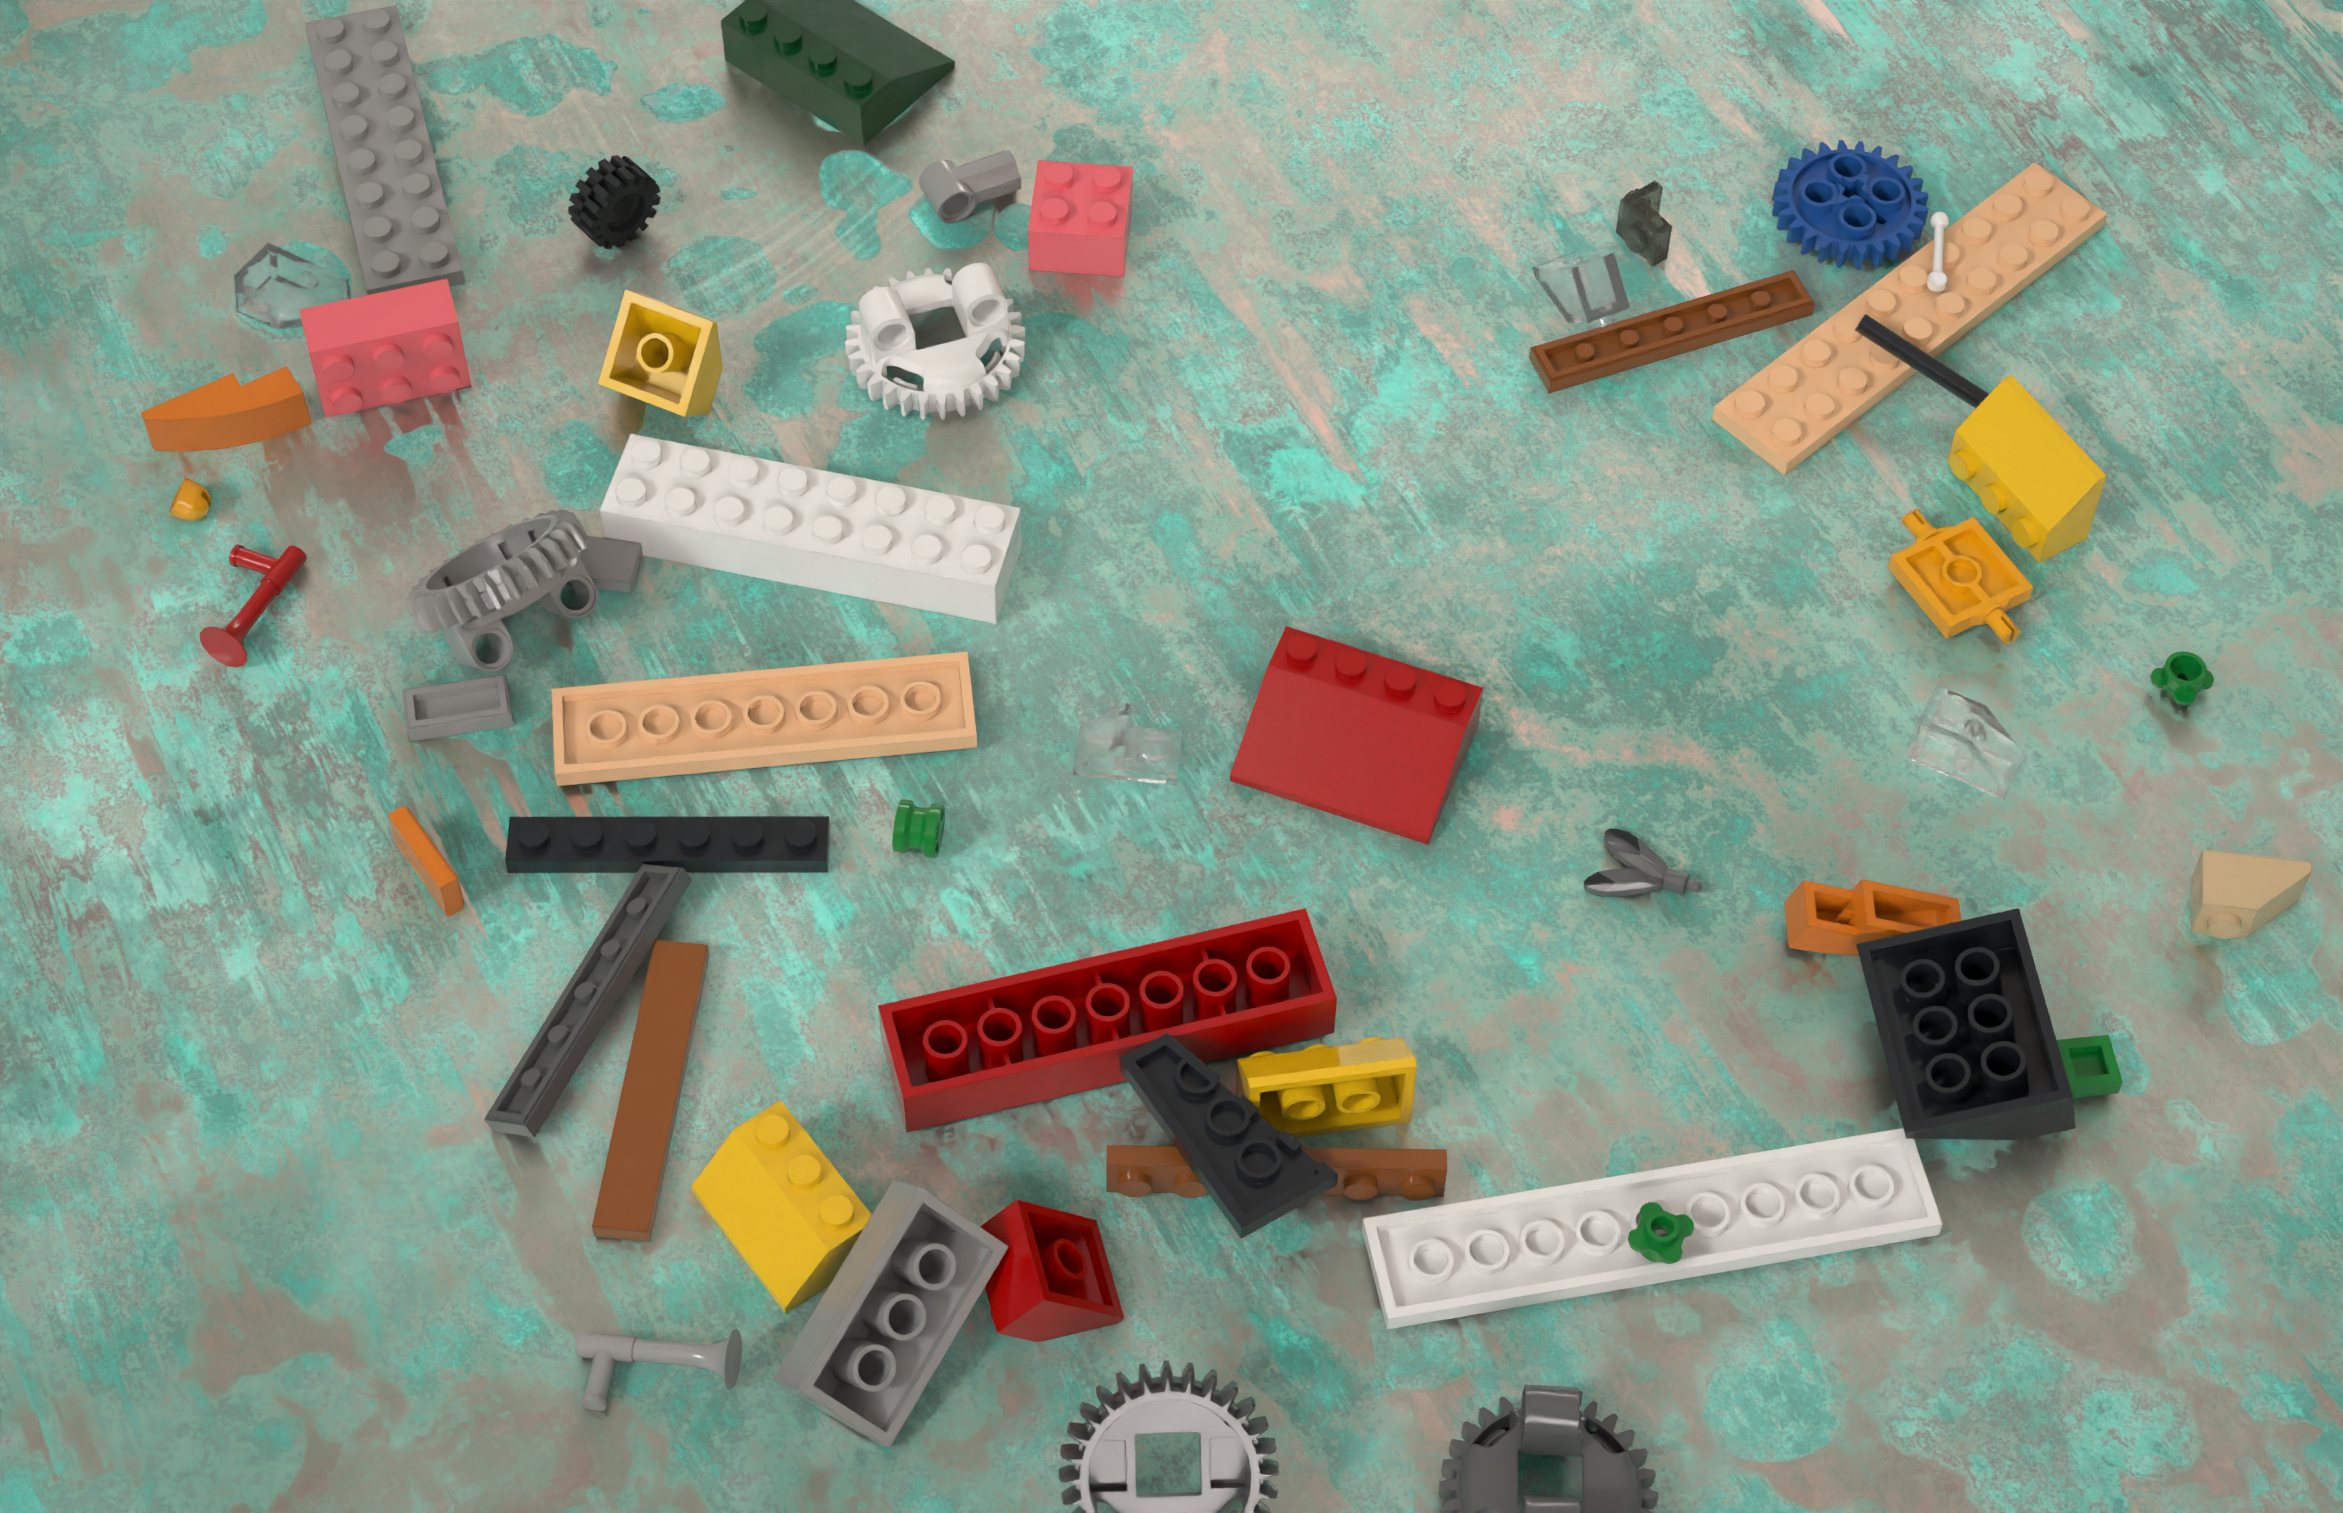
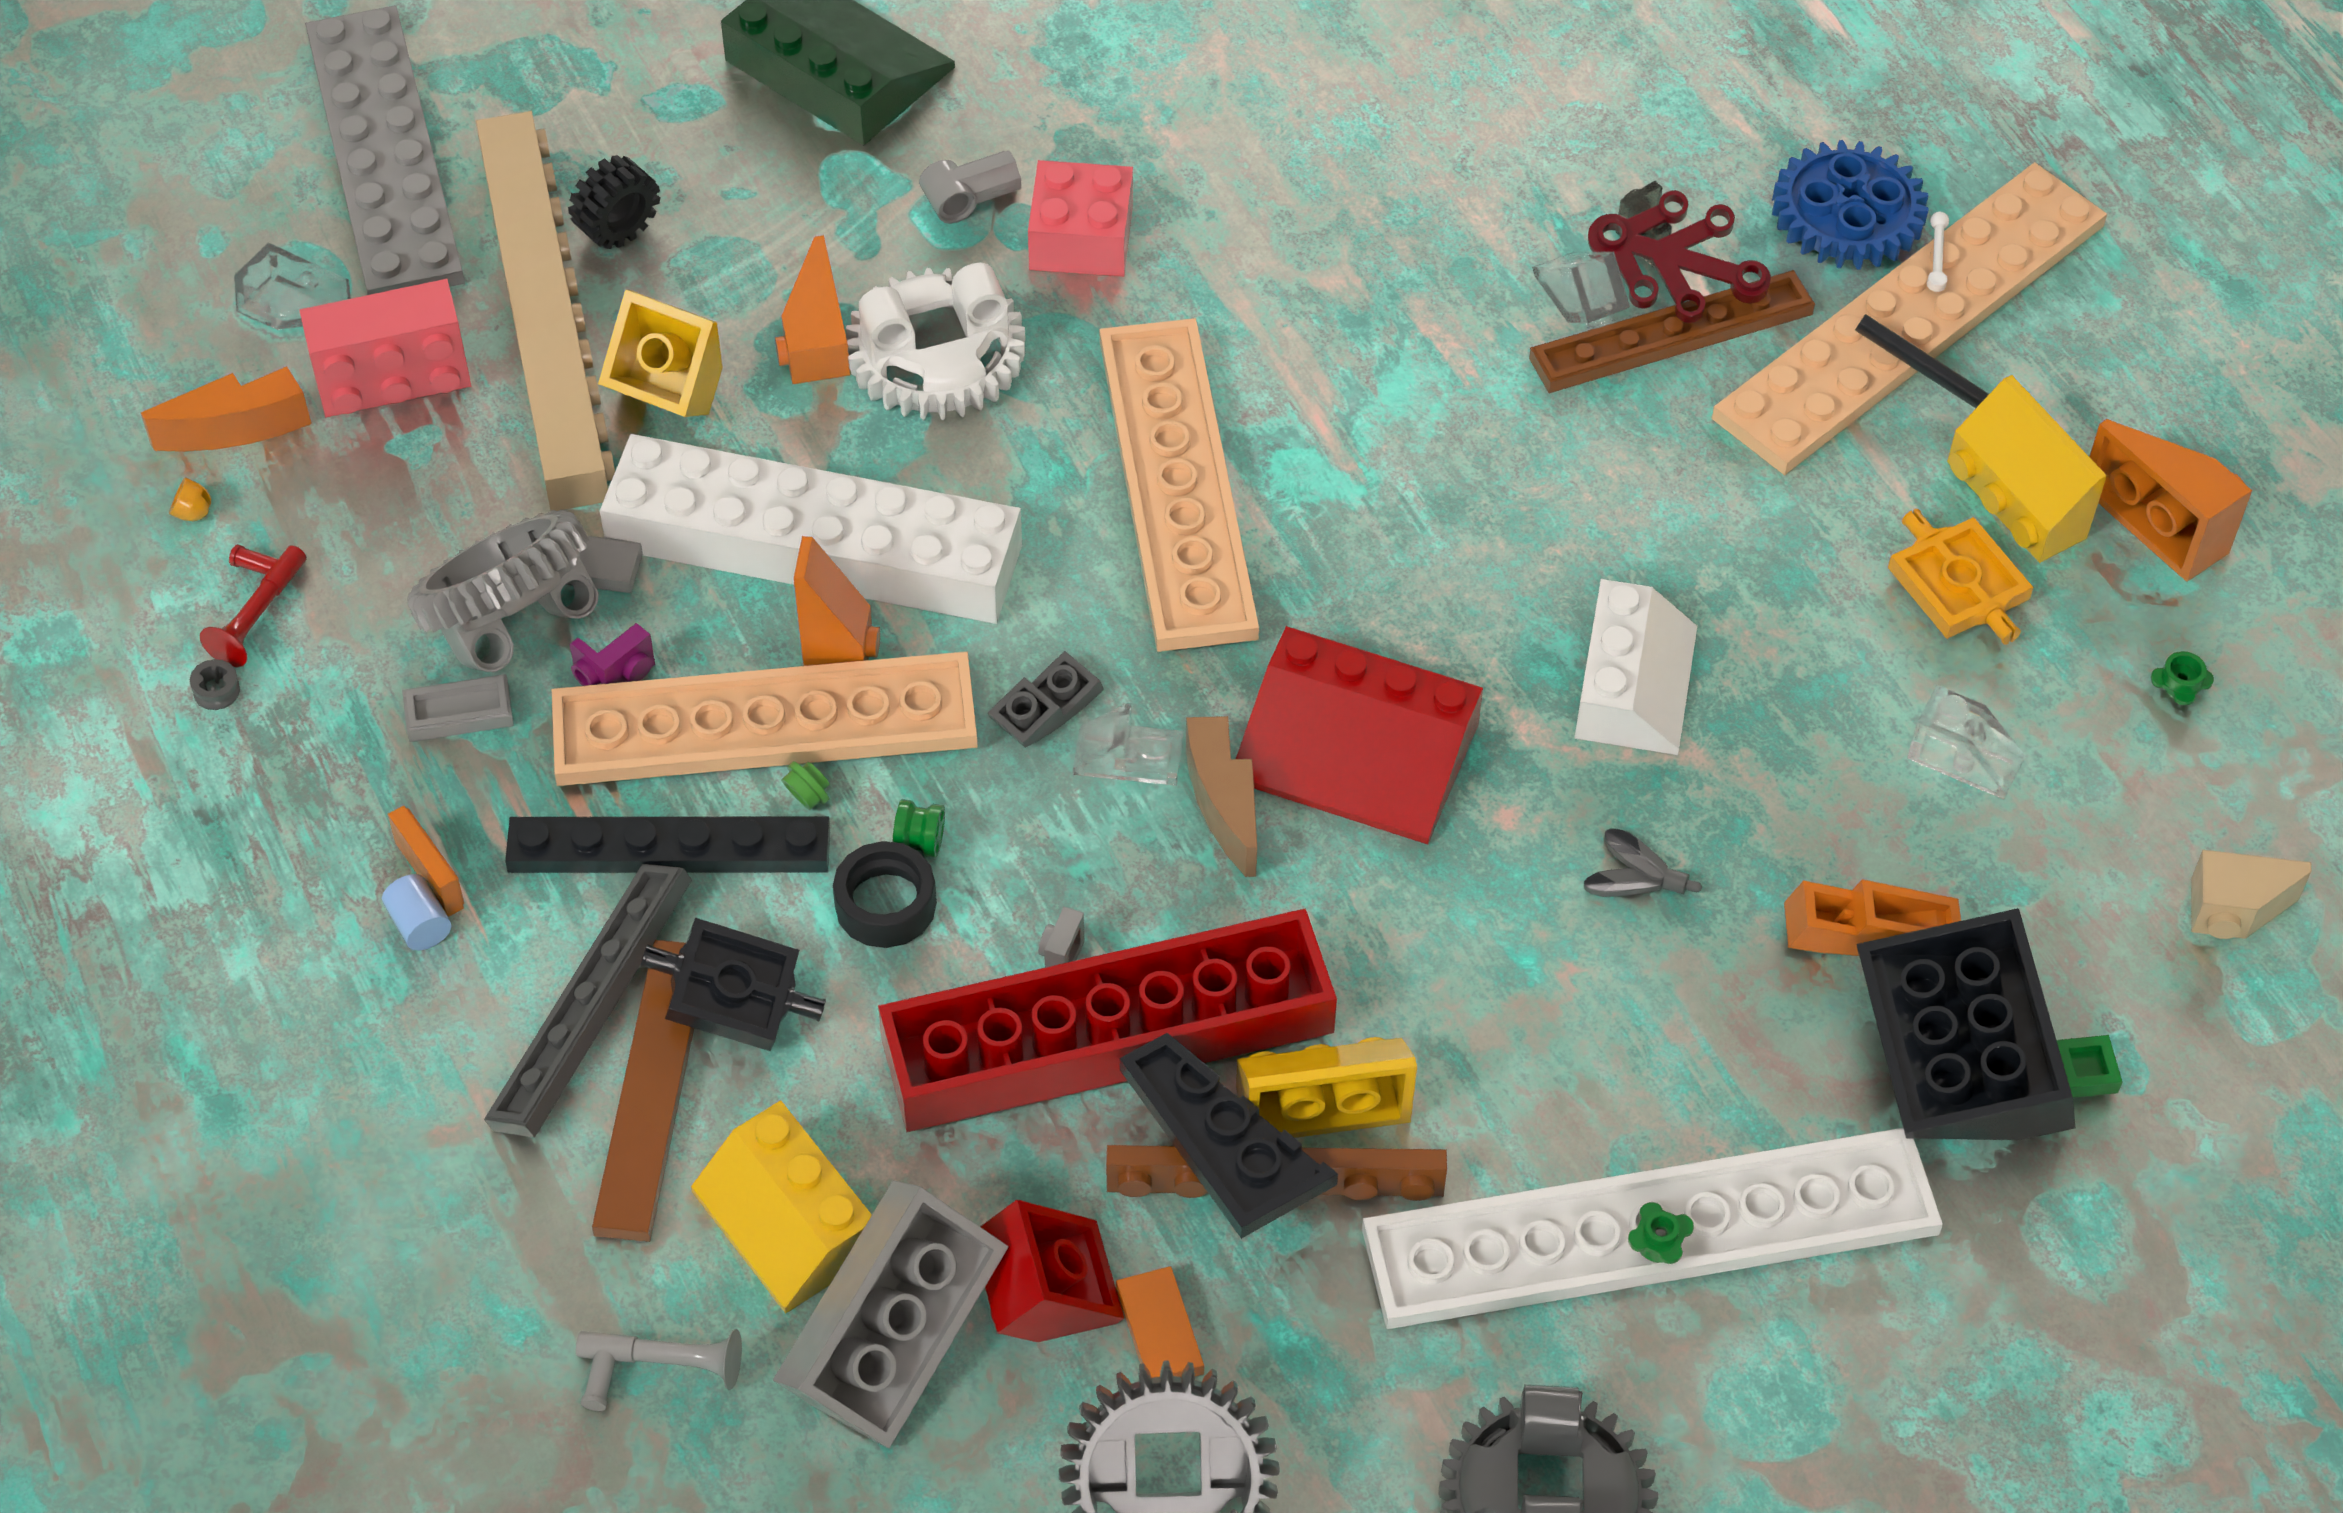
(209, 671): none -> dark grey bush
(416, 912): none -> light blue piece
(543, 313): none -> tan brick
(623, 660): none -> magenta bracket
(732, 984): none -> black plate
(806, 784): none -> bright green plate
(812, 323): none -> orange slope
(830, 611): none -> orange slope
(879, 860): none -> black tyre
(1047, 703): none -> dark grey slope
(1064, 940): none -> light grey plate
(1159, 1321): none -> orange tile
(1178, 486): none -> light nougat plate
(1223, 789): none -> medium nougat slope
(1636, 670): none -> white slope
(1672, 254): none -> dark red plant
(2169, 497): none -> orange slope

